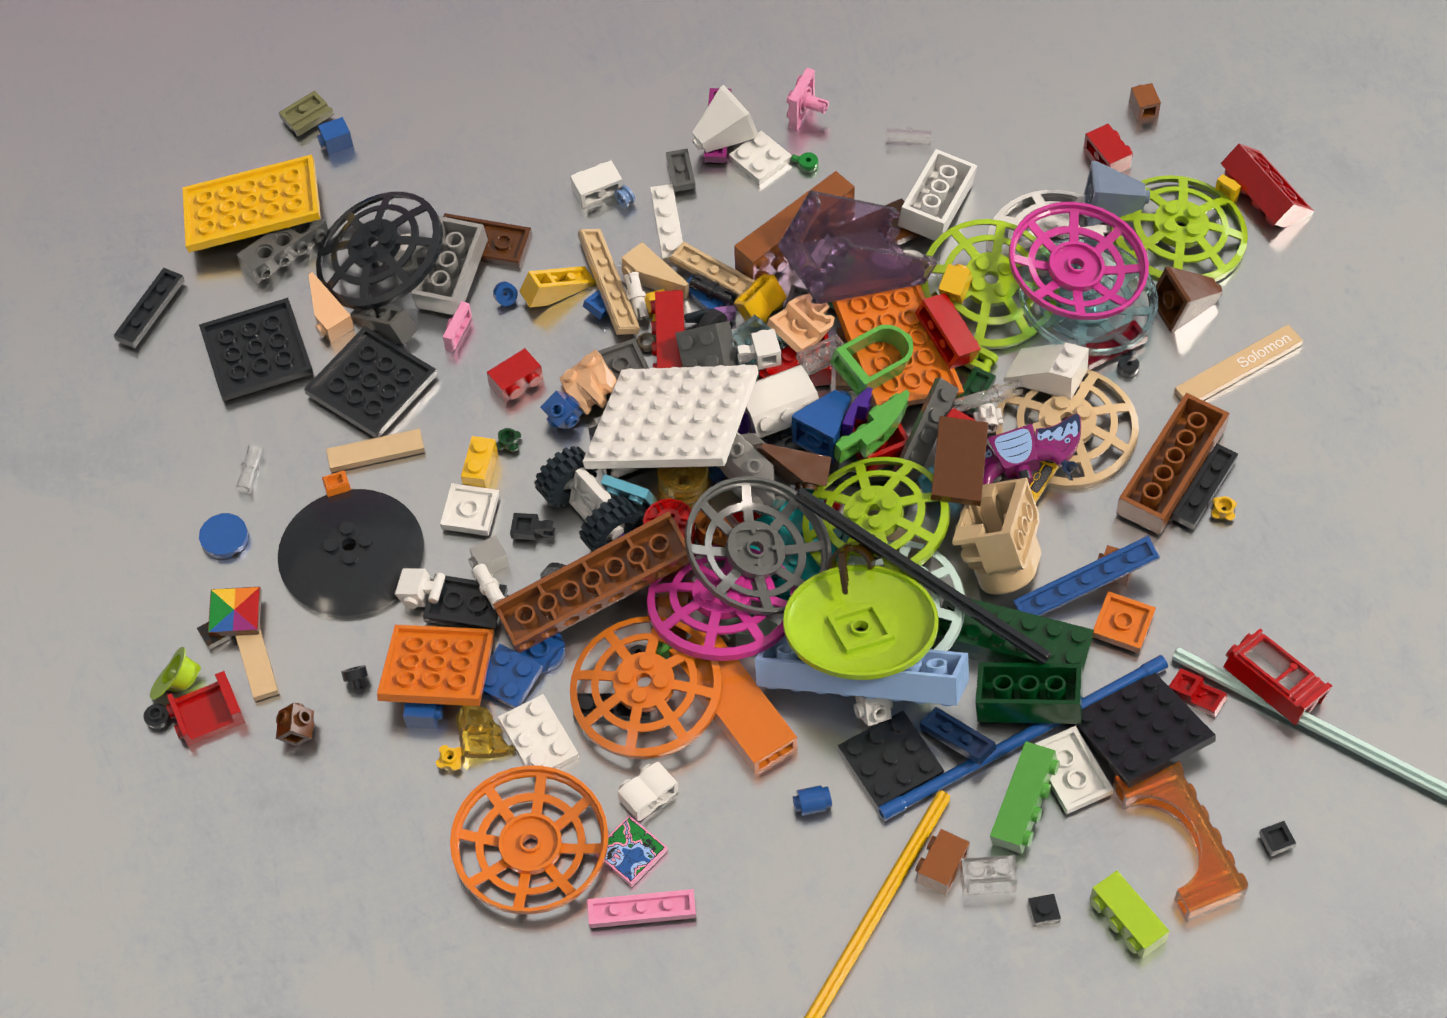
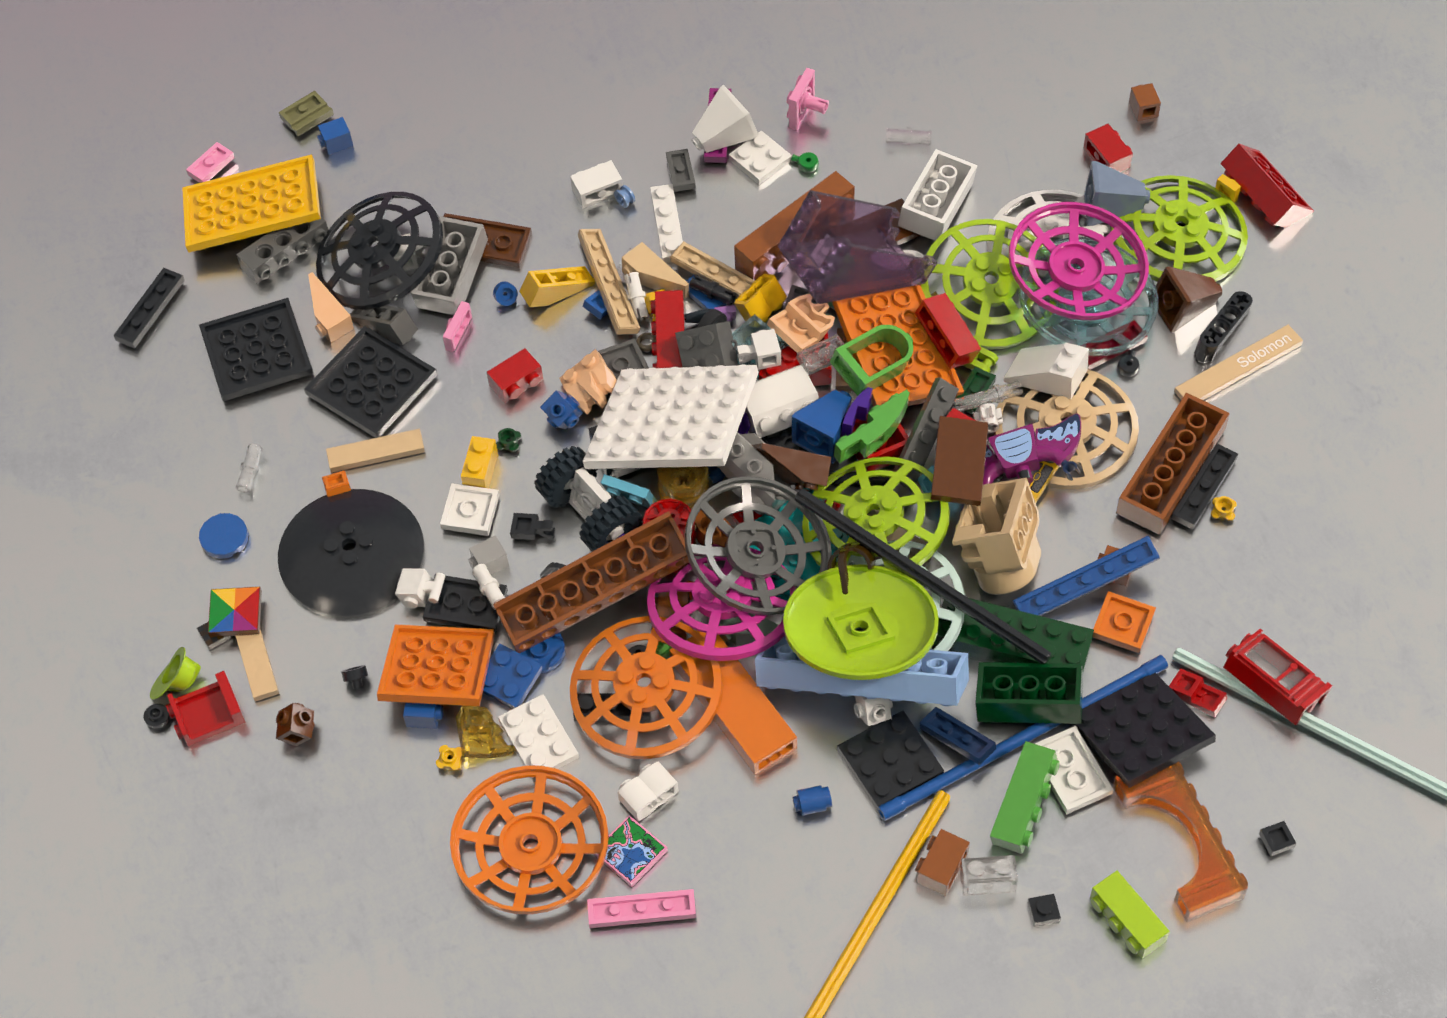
(210, 163): none -> bright pink plate
(956, 282): yellow brick -> none
(1207, 349): none -> black beam

